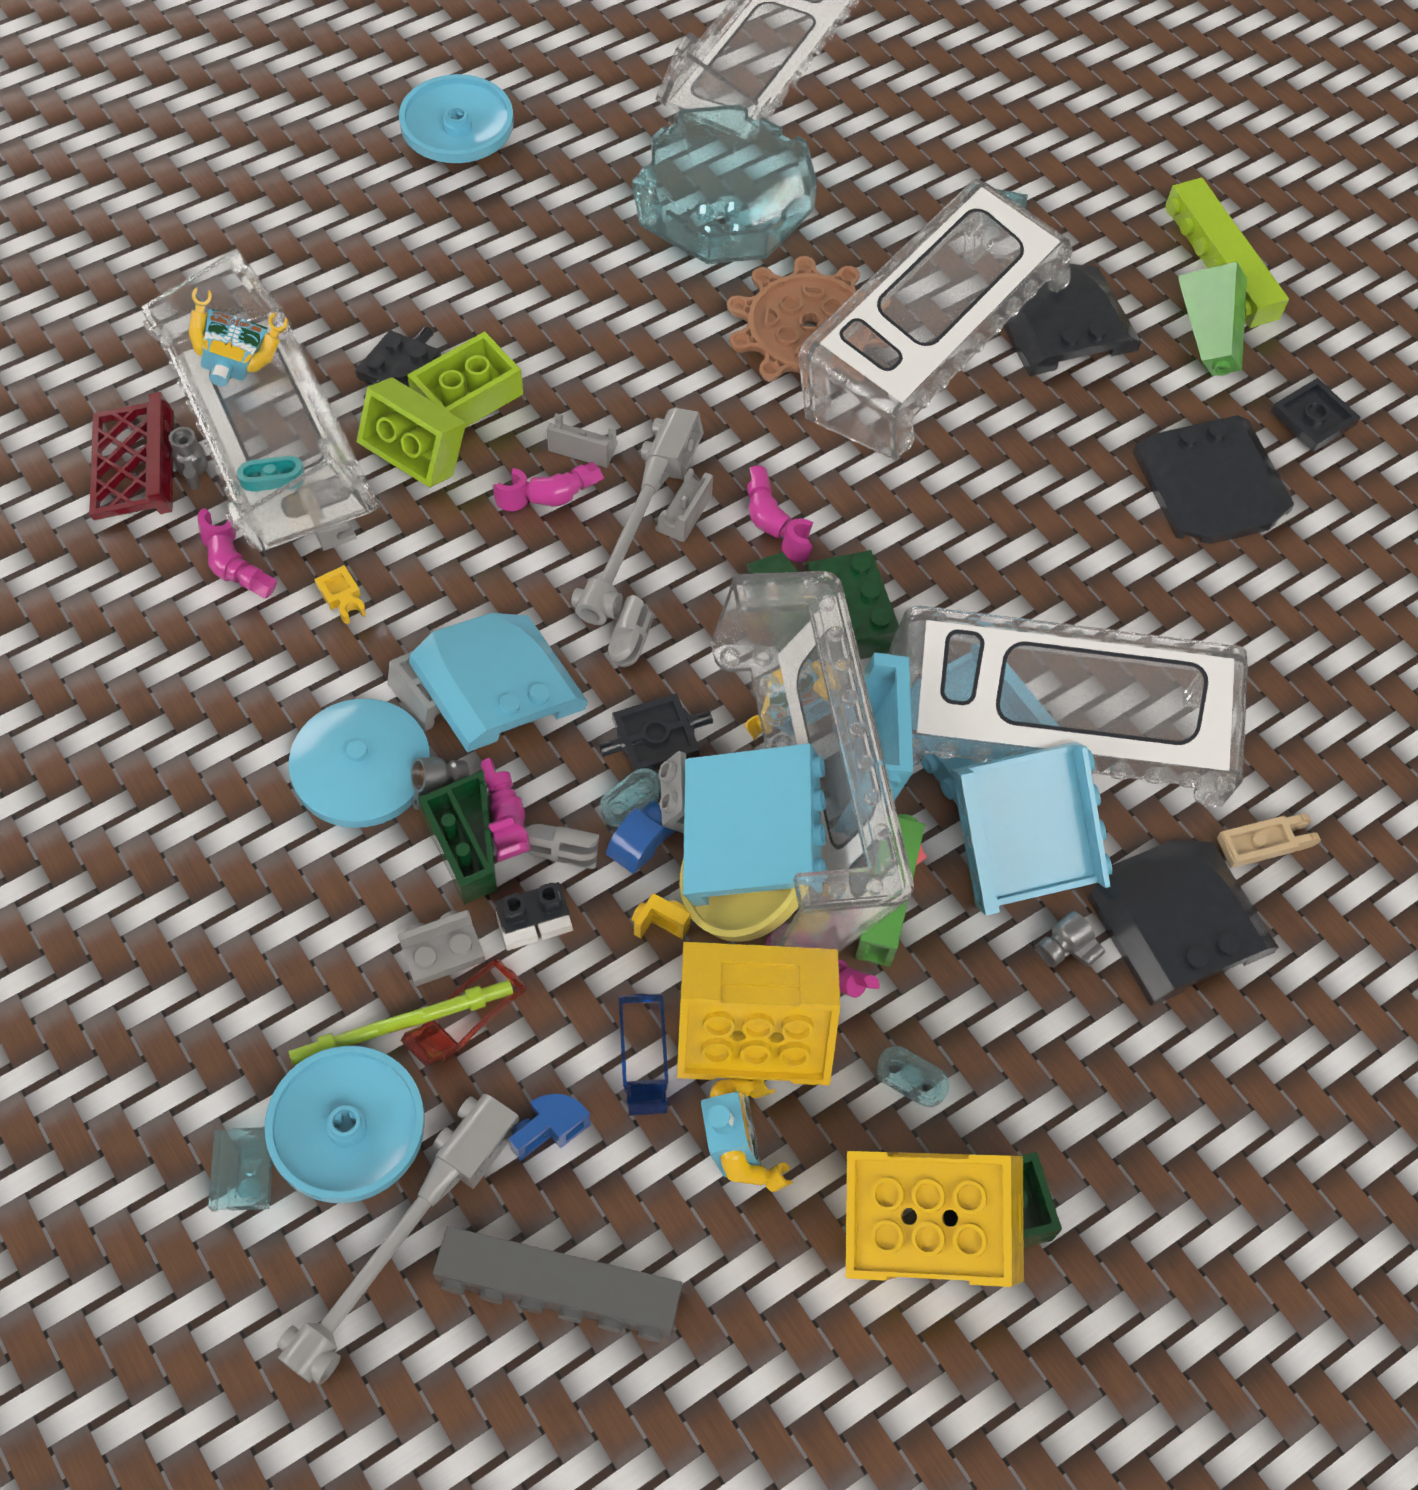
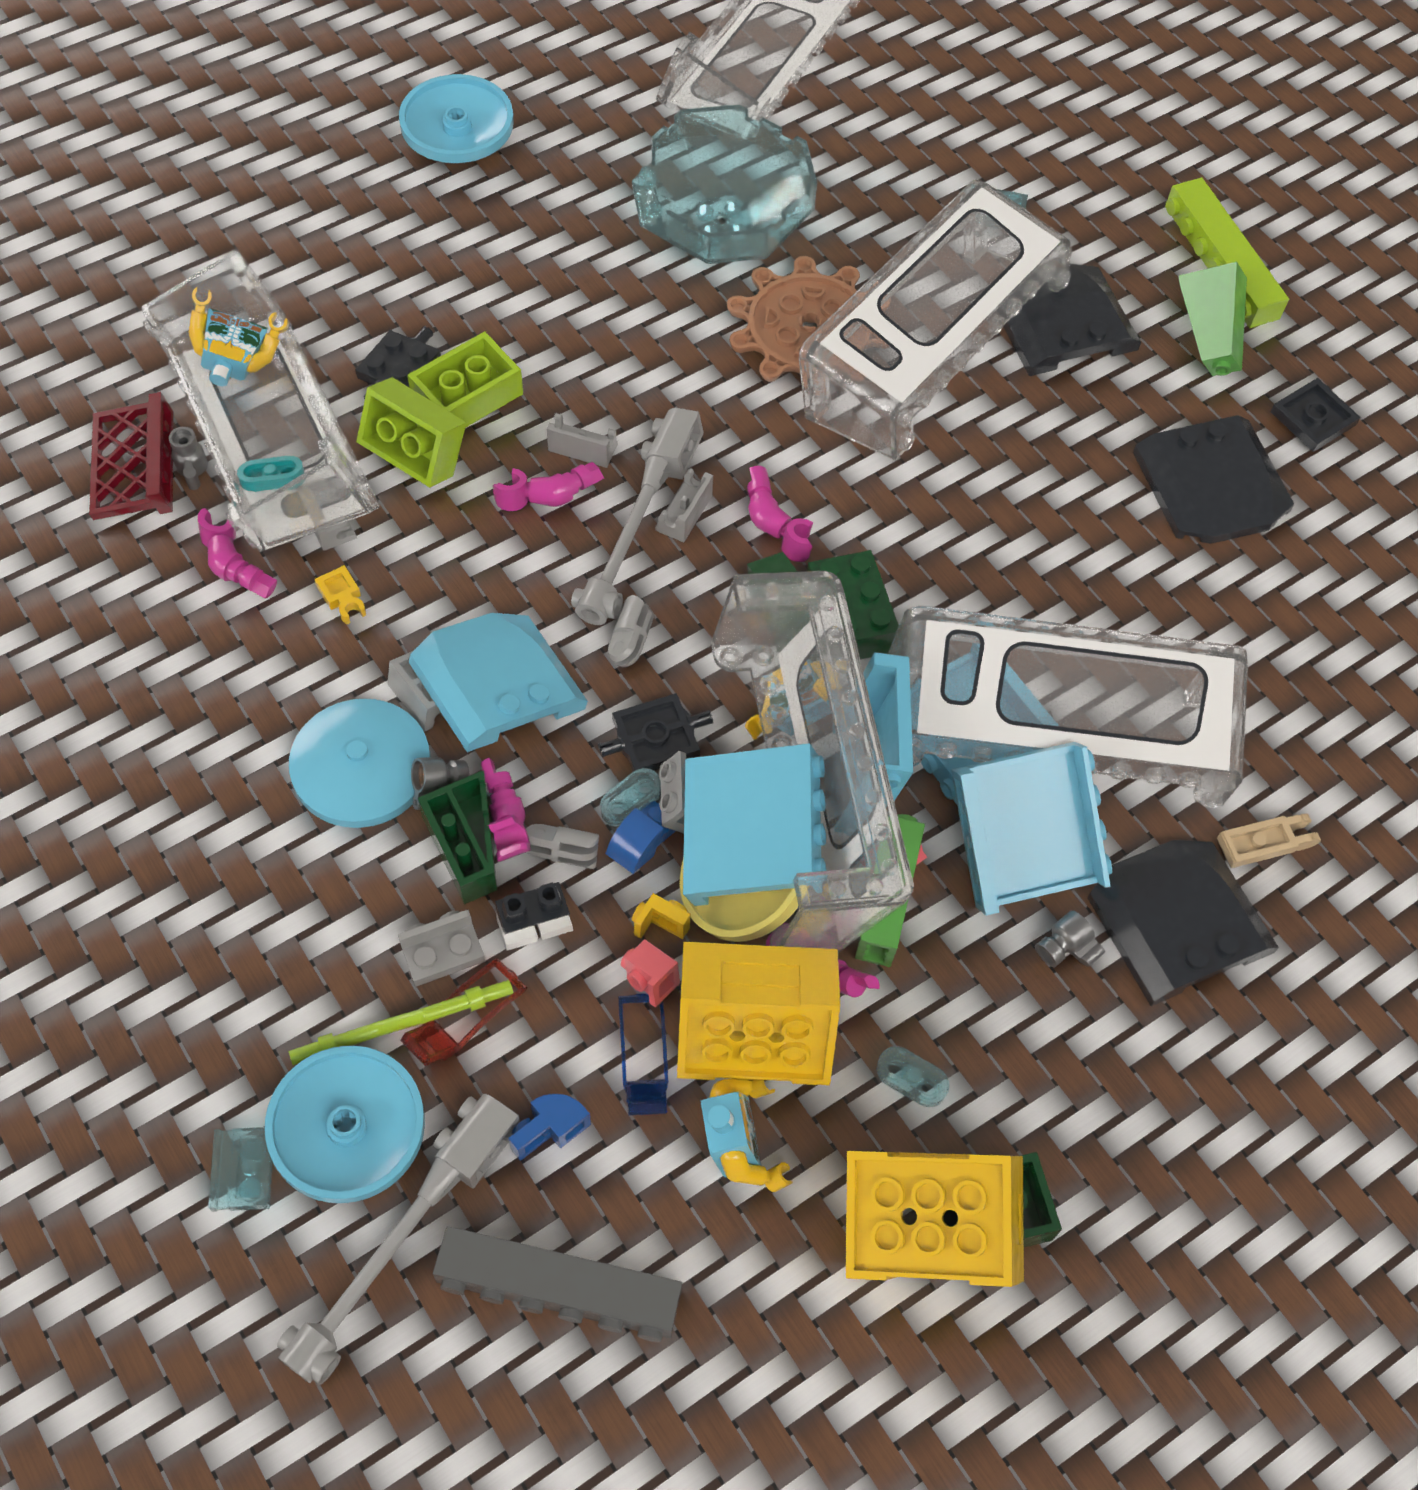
(651, 971): none -> coral brick

